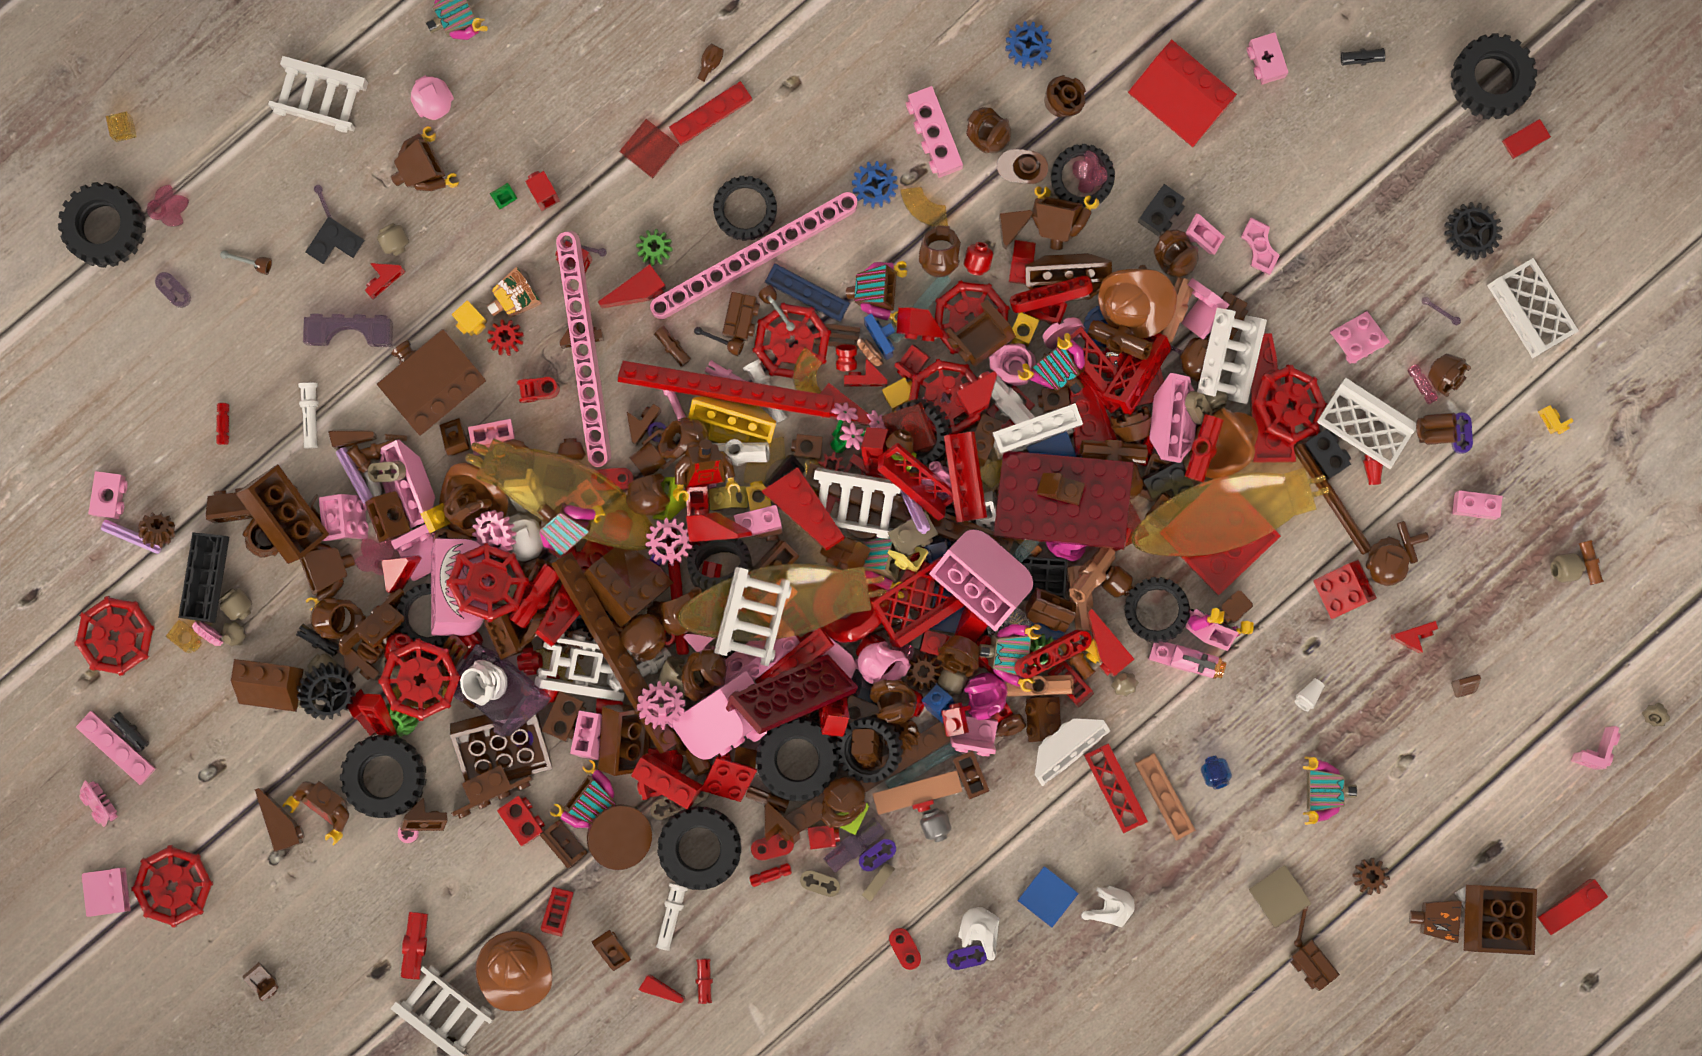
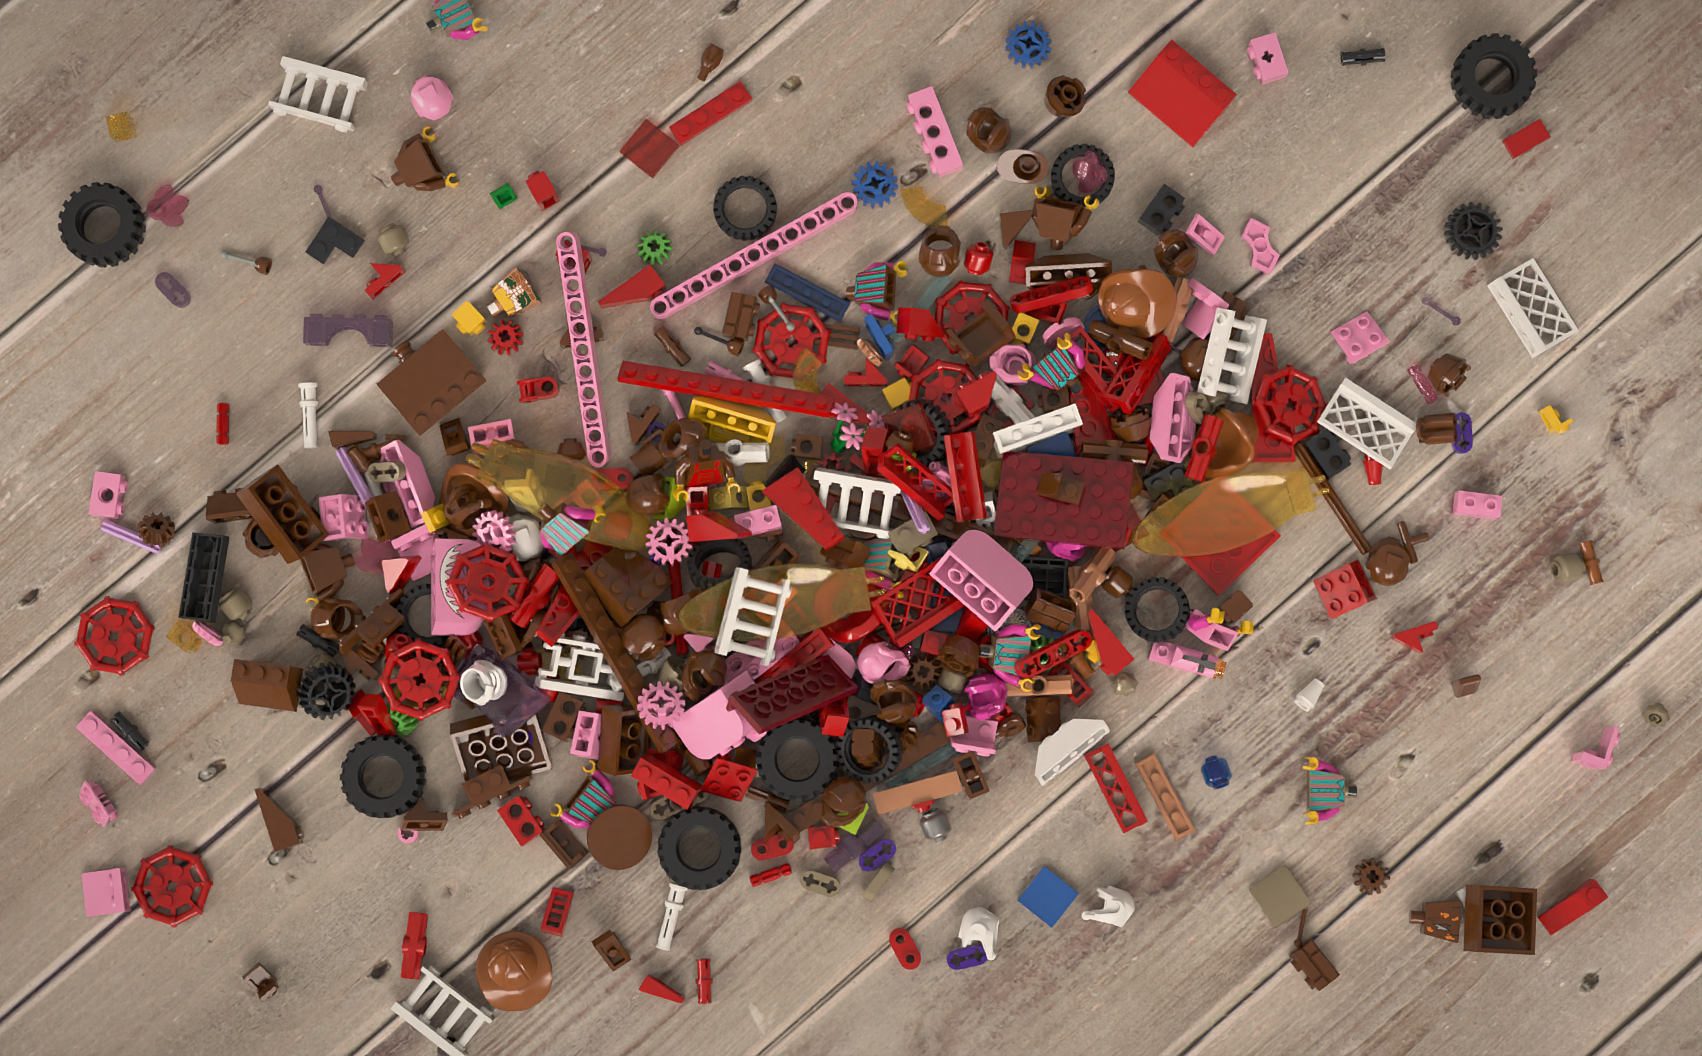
(324, 803): reddish brown torso -> none
(846, 359): red wheel -> none

